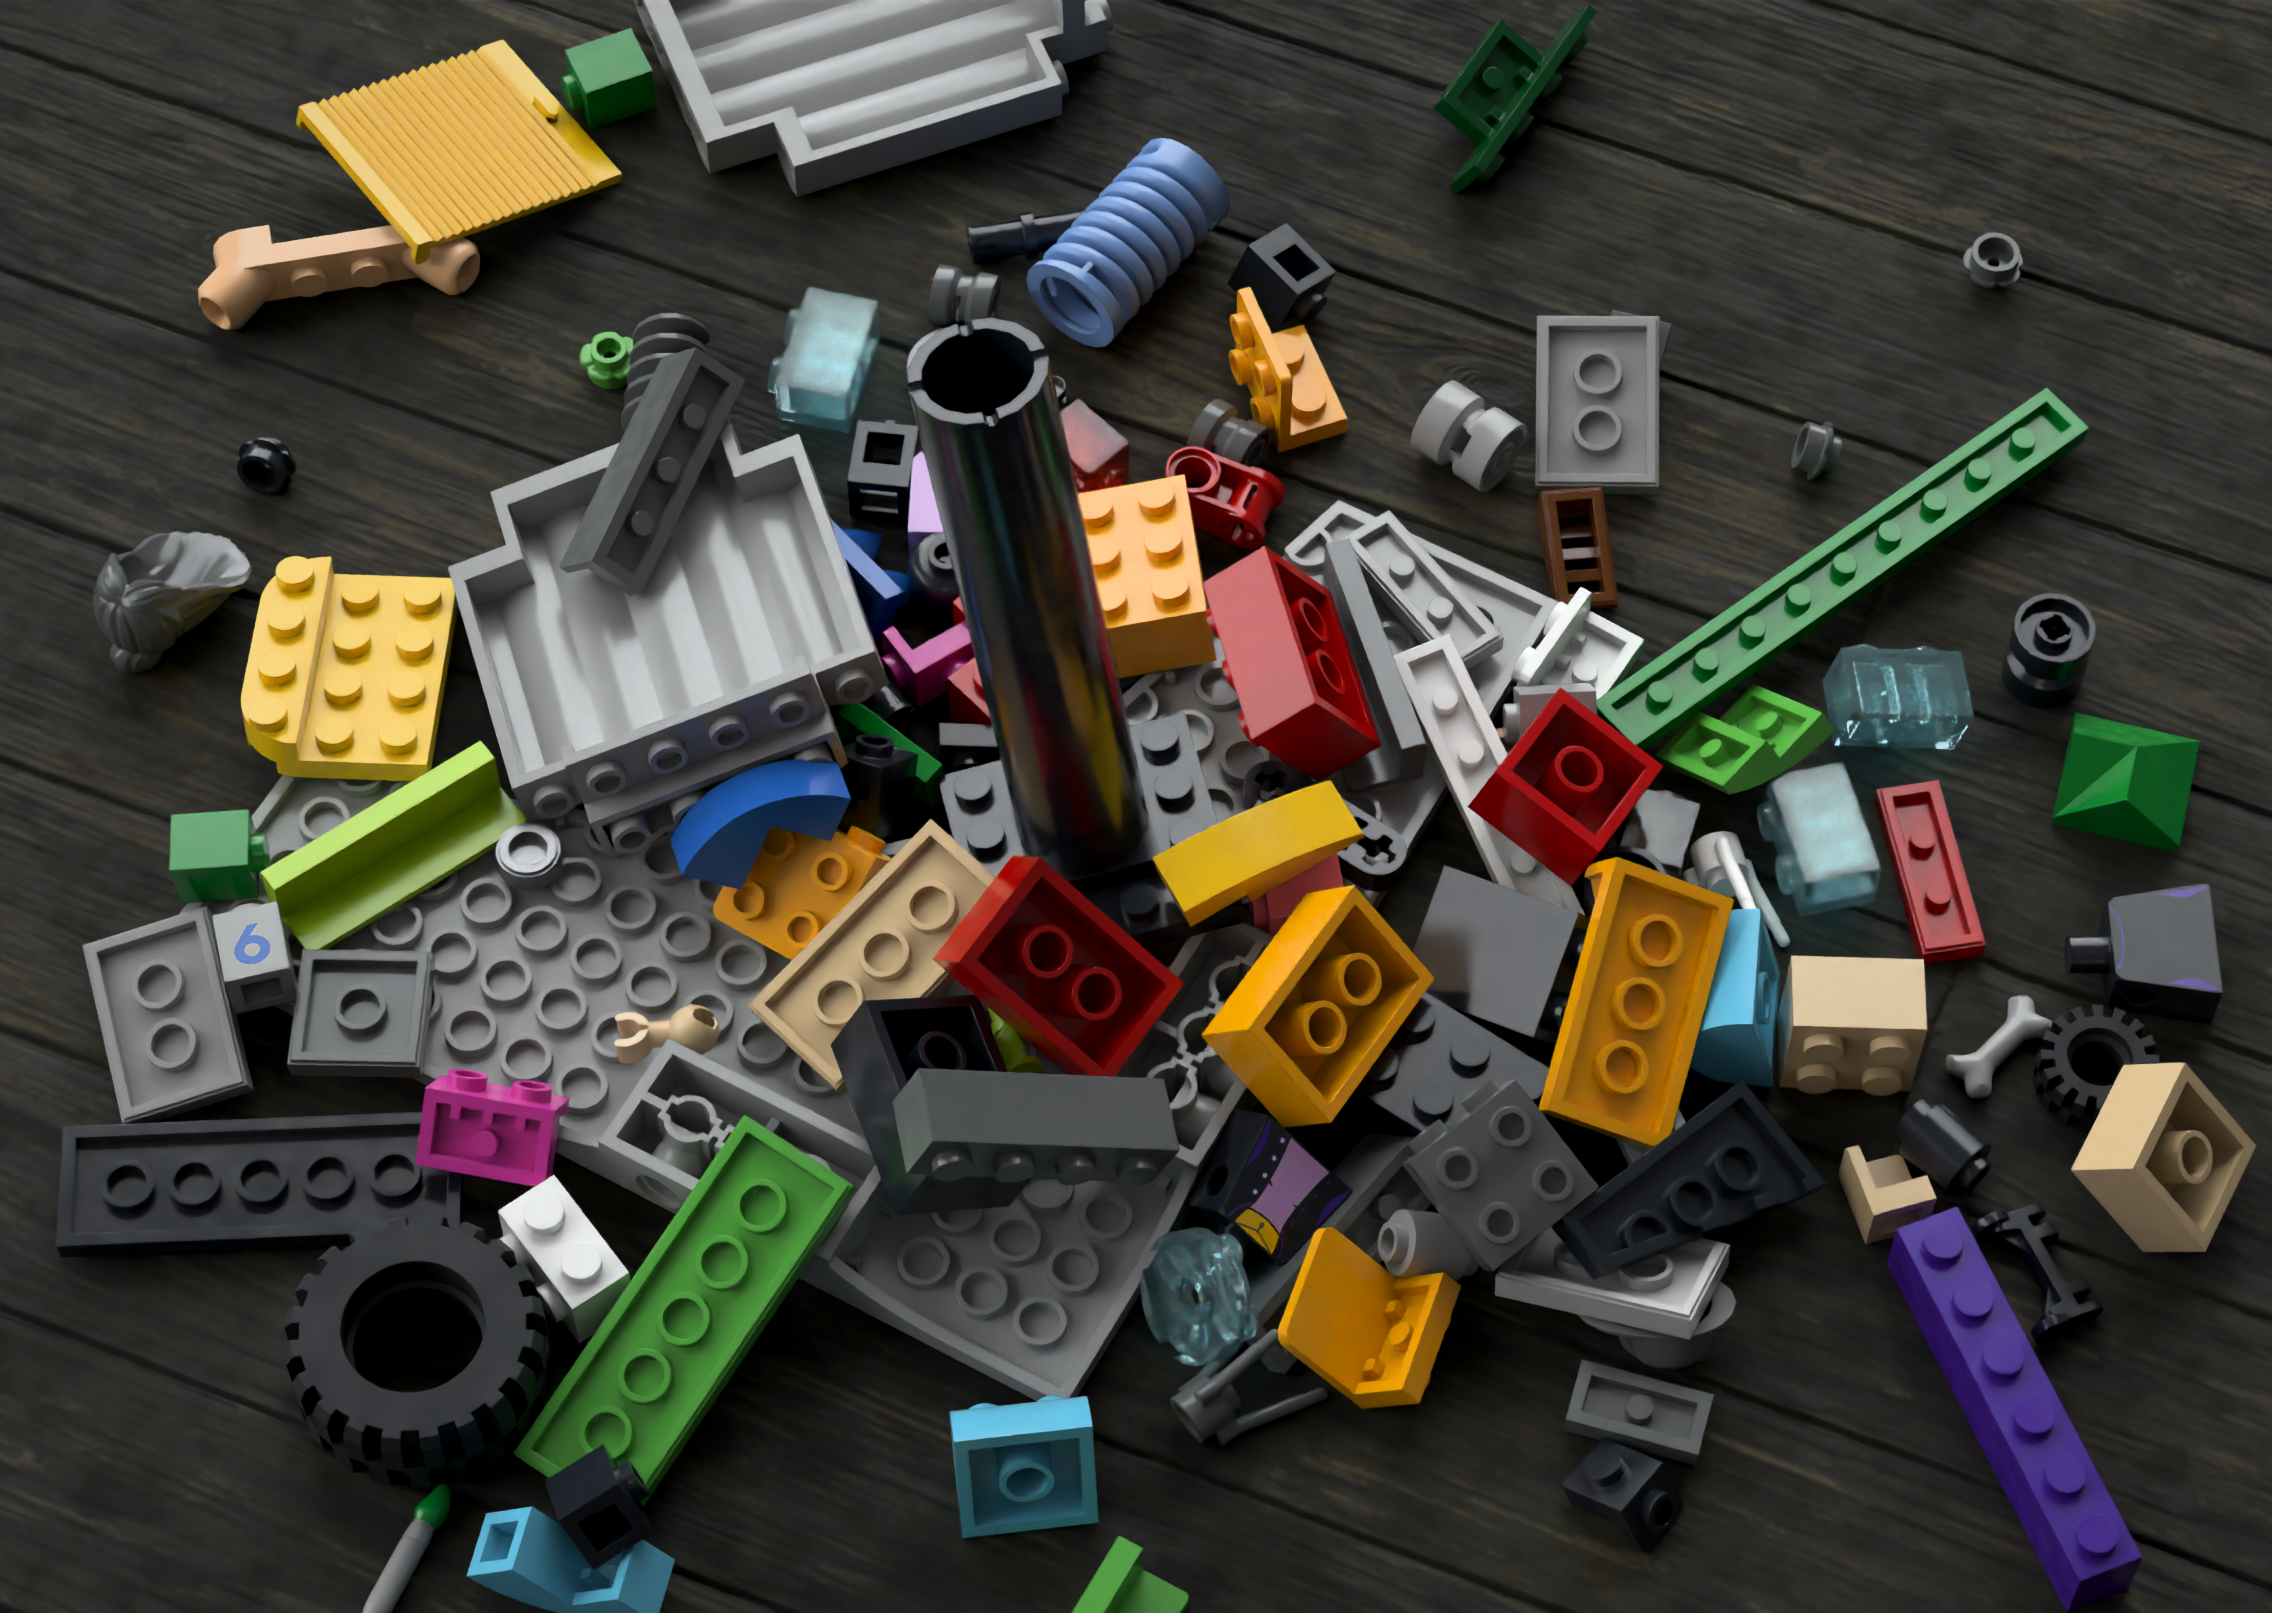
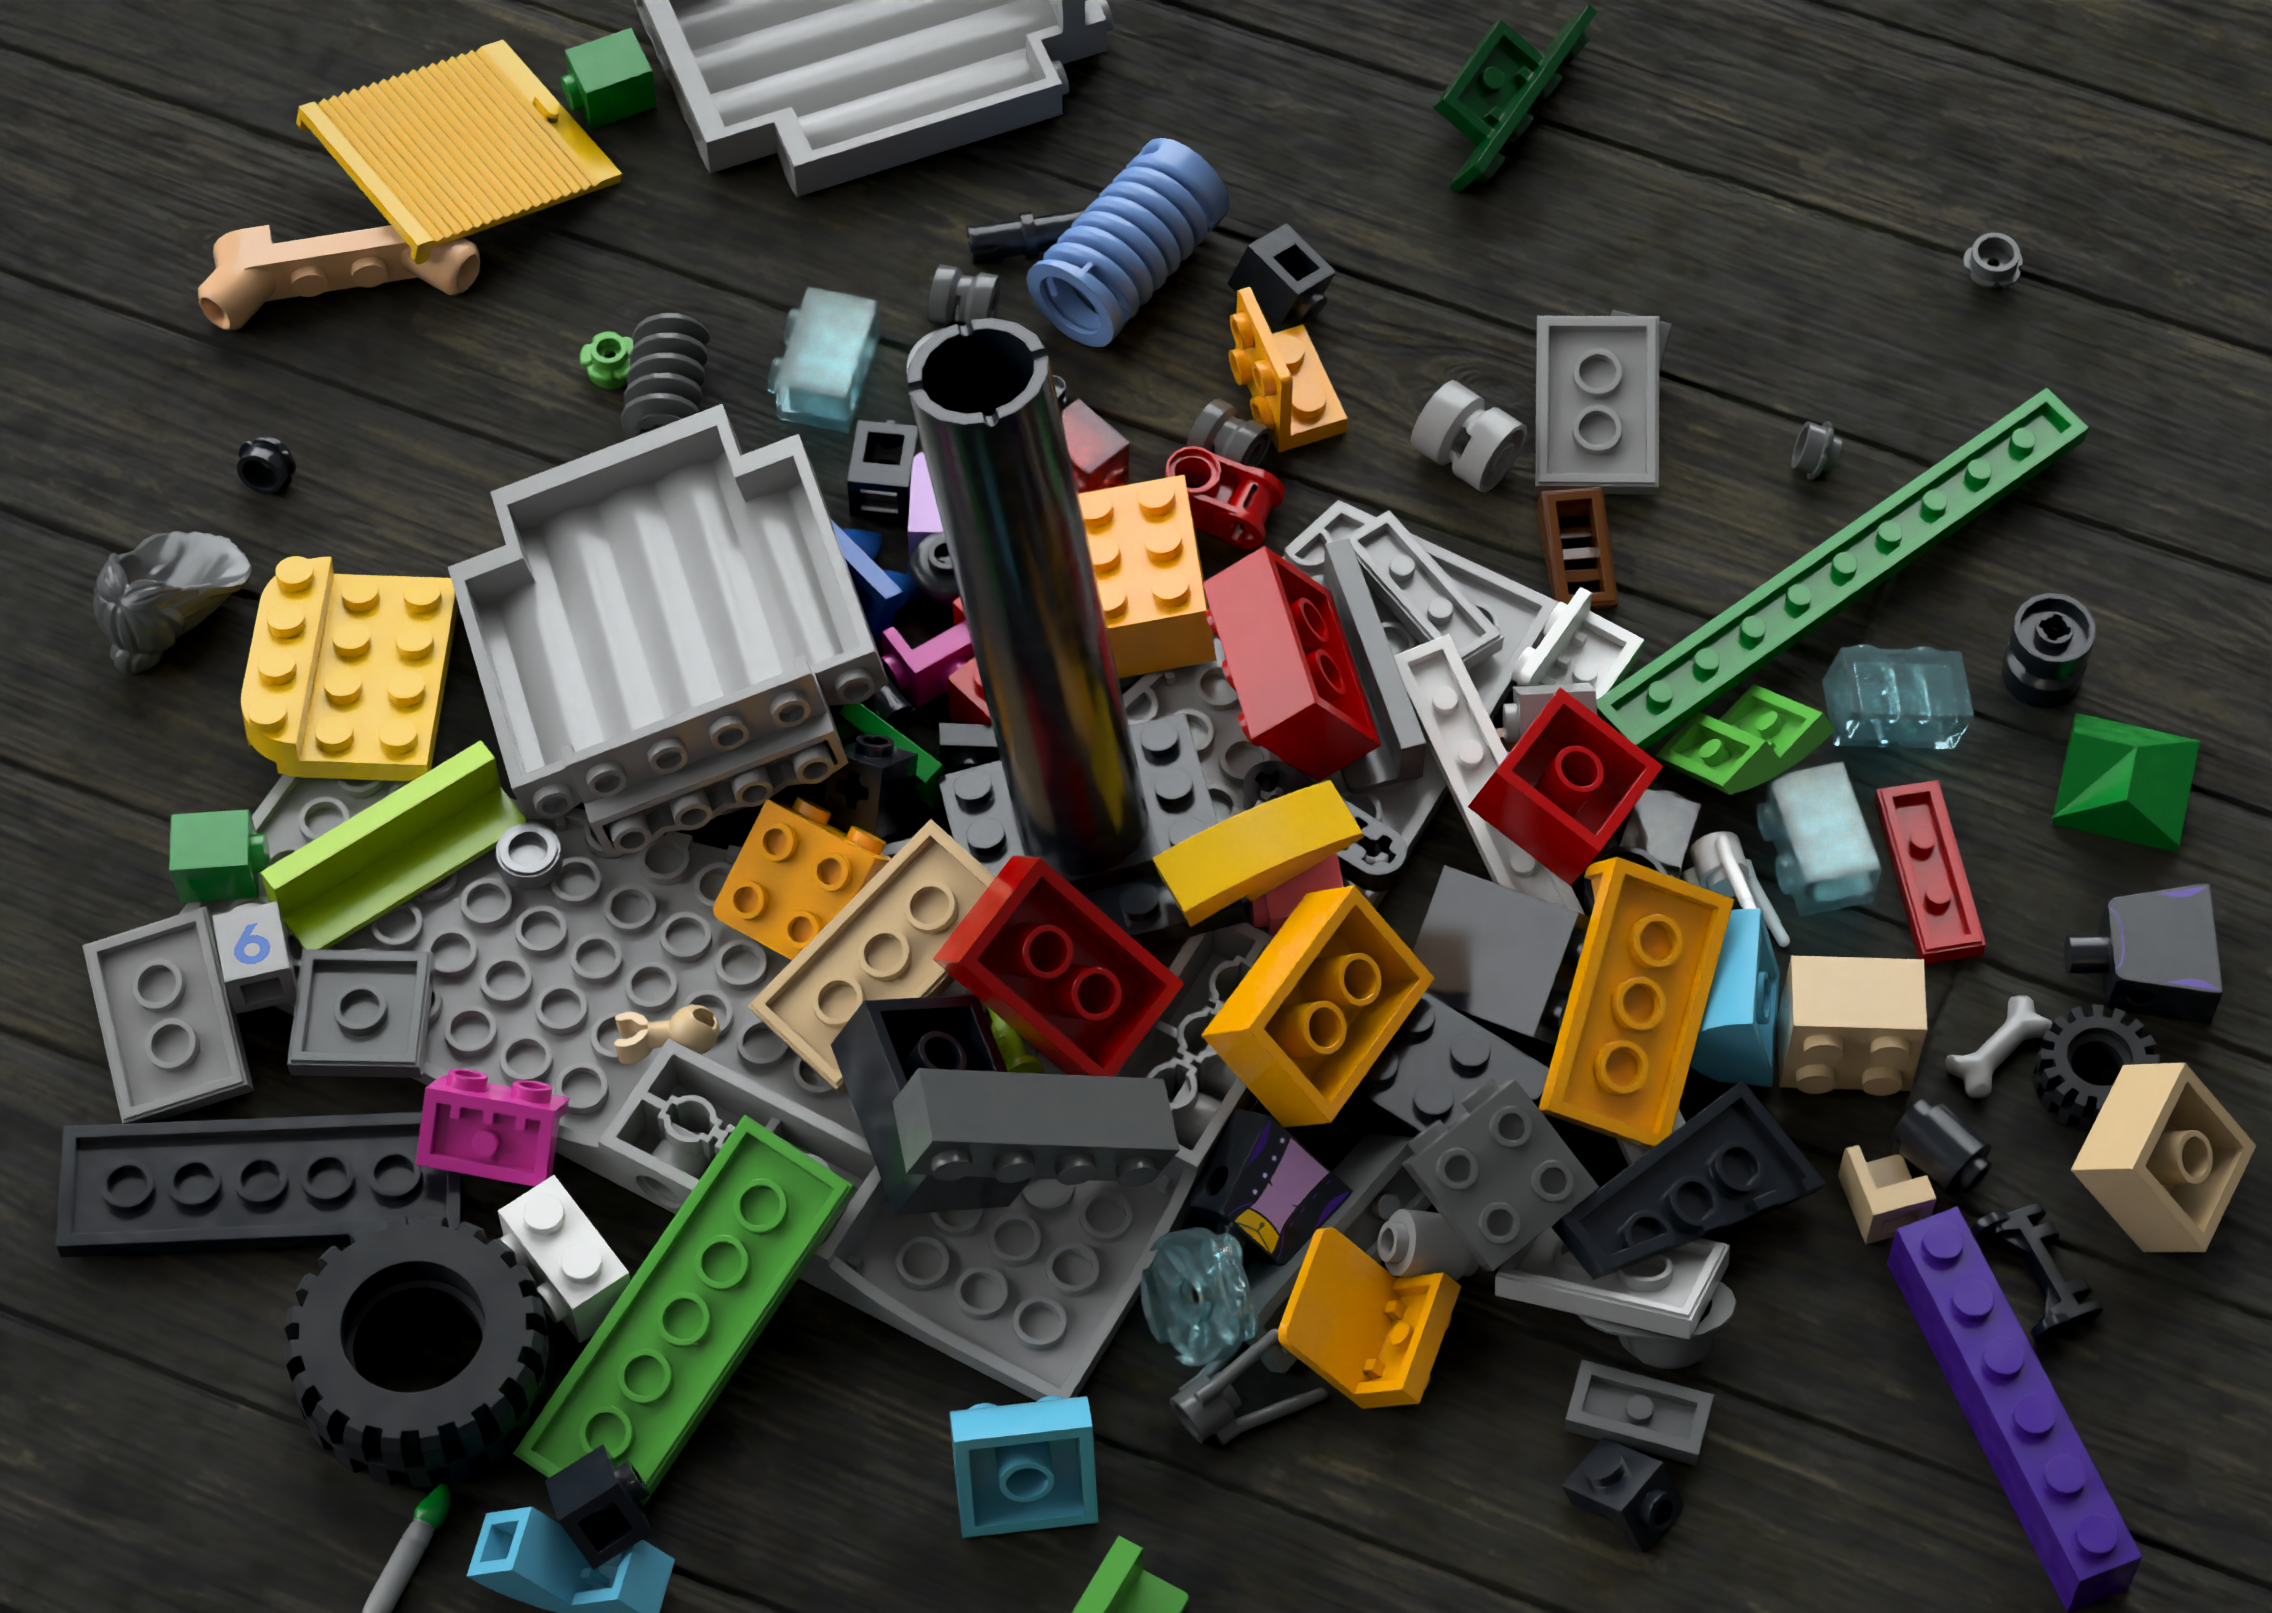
(653, 470): dark grey panel -> none
(730, 823): blue brick -> none

